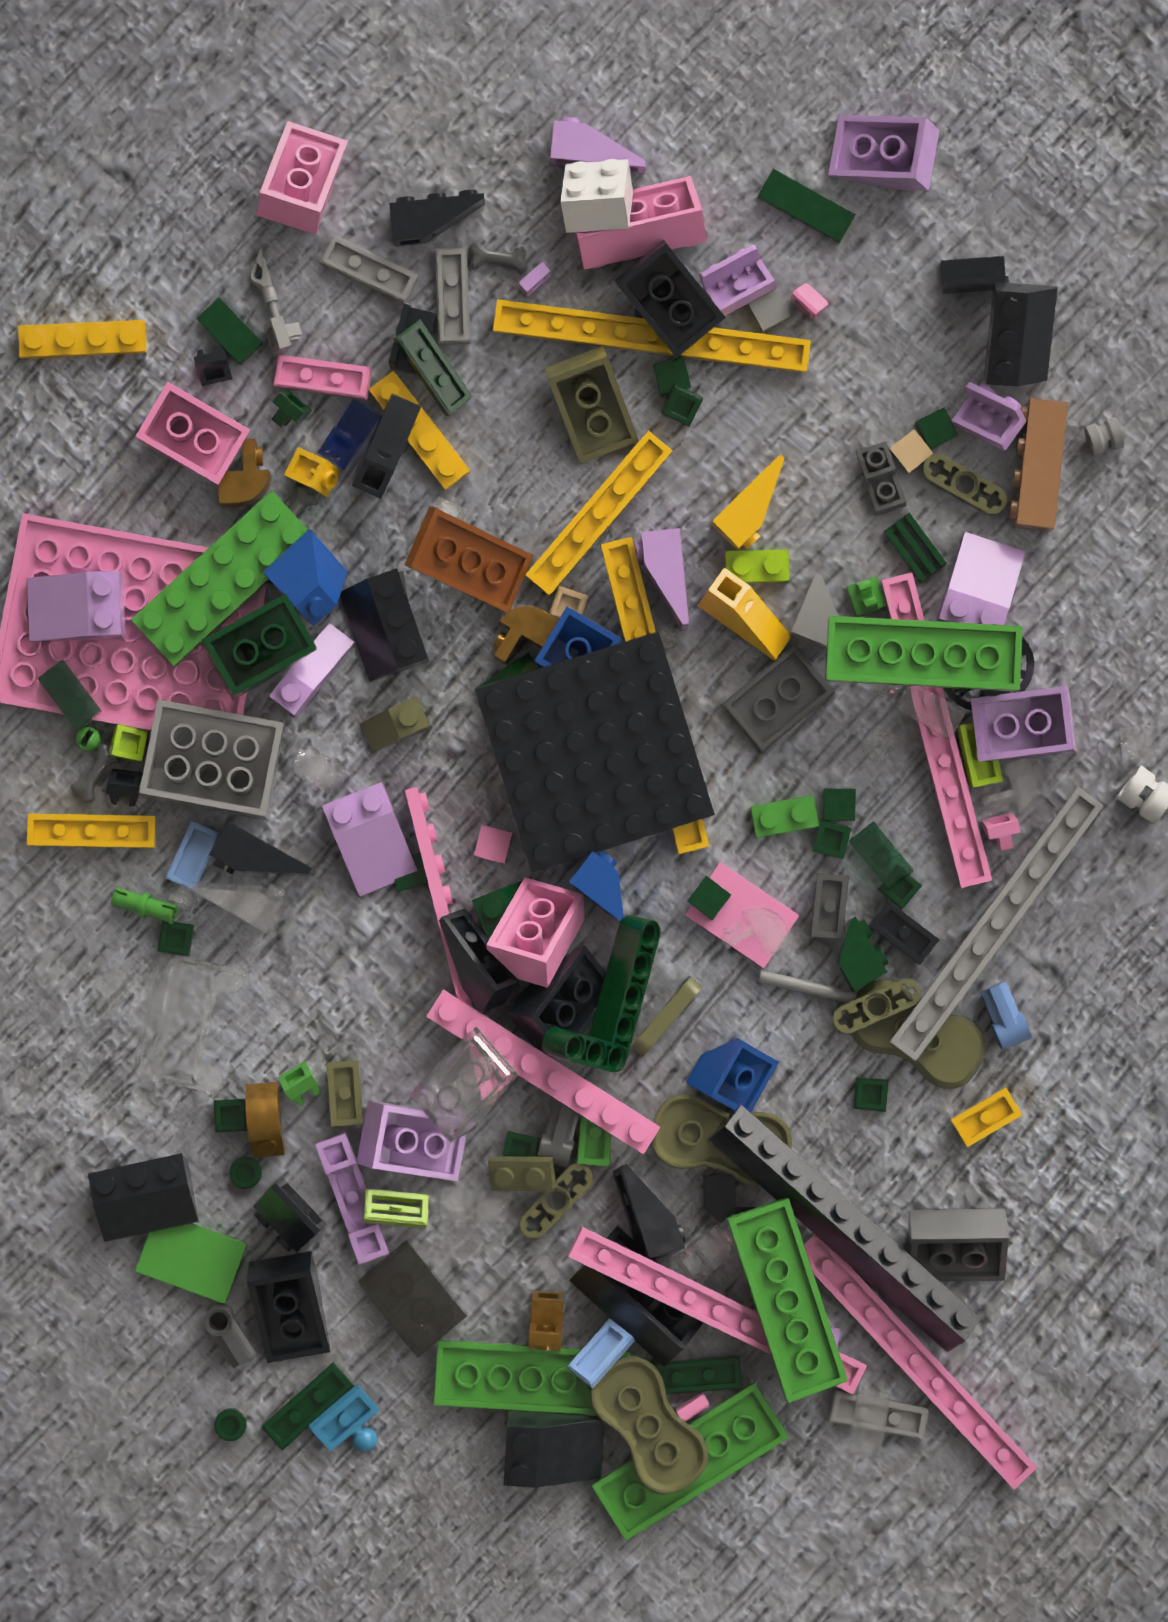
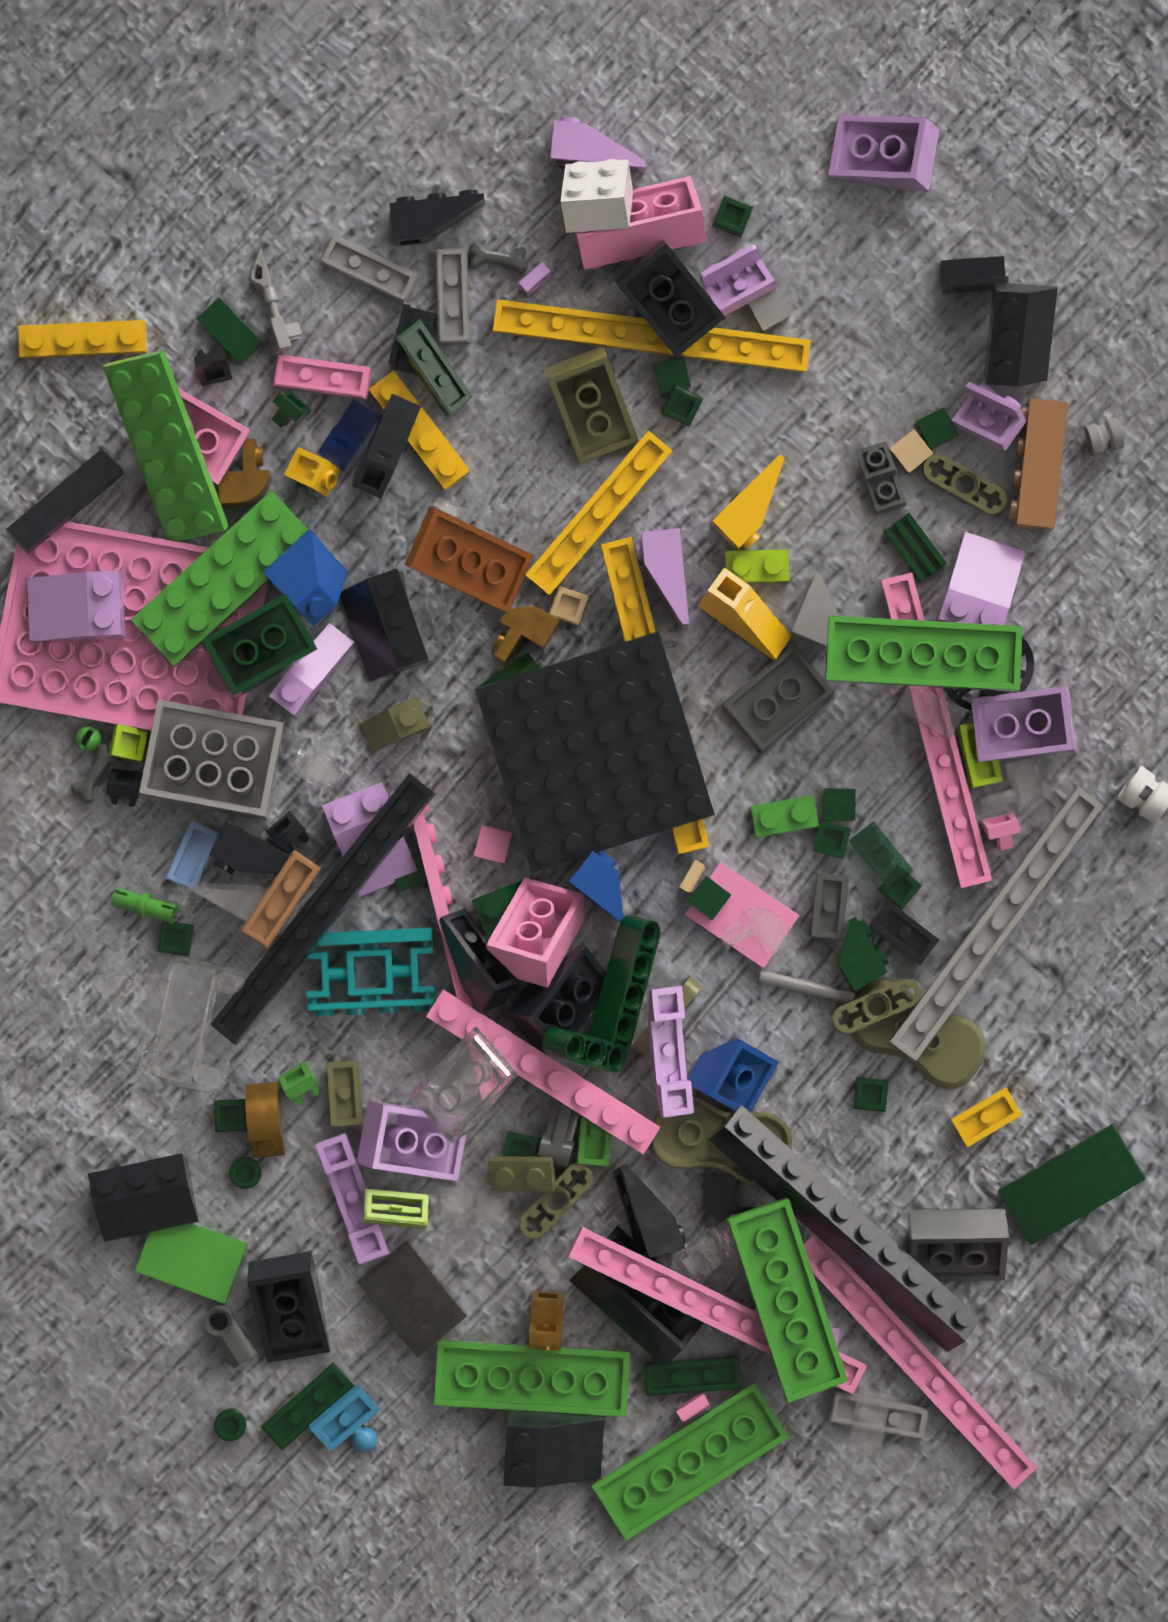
(65, 501): none -> black tile
(69, 694): clear green plate -> none
(91, 830): yellow plate -> none
(166, 446): none -> bright green plate
(280, 899): none -> medium nougat tile
(286, 831): none -> black tile
(288, 1216): black slope -> none
(301, 178): bright pink slope -> none
(323, 909): none -> black plate
(369, 947): none -> teal fence
(574, 637): blue slope -> none
(601, 1353): light blue tile -> none
(663, 1446): olive plate -> none
(667, 1051): none -> lavender slope
(692, 876): none -> tan tile
(732, 216): none -> dark green tile
(806, 206): dark green tile -> none
(809, 301): bright pink slope -> none
(866, 596): bright green tile -> none
(1008, 1023): medium blue piece -> none
(1071, 1184): none -> dark green slope

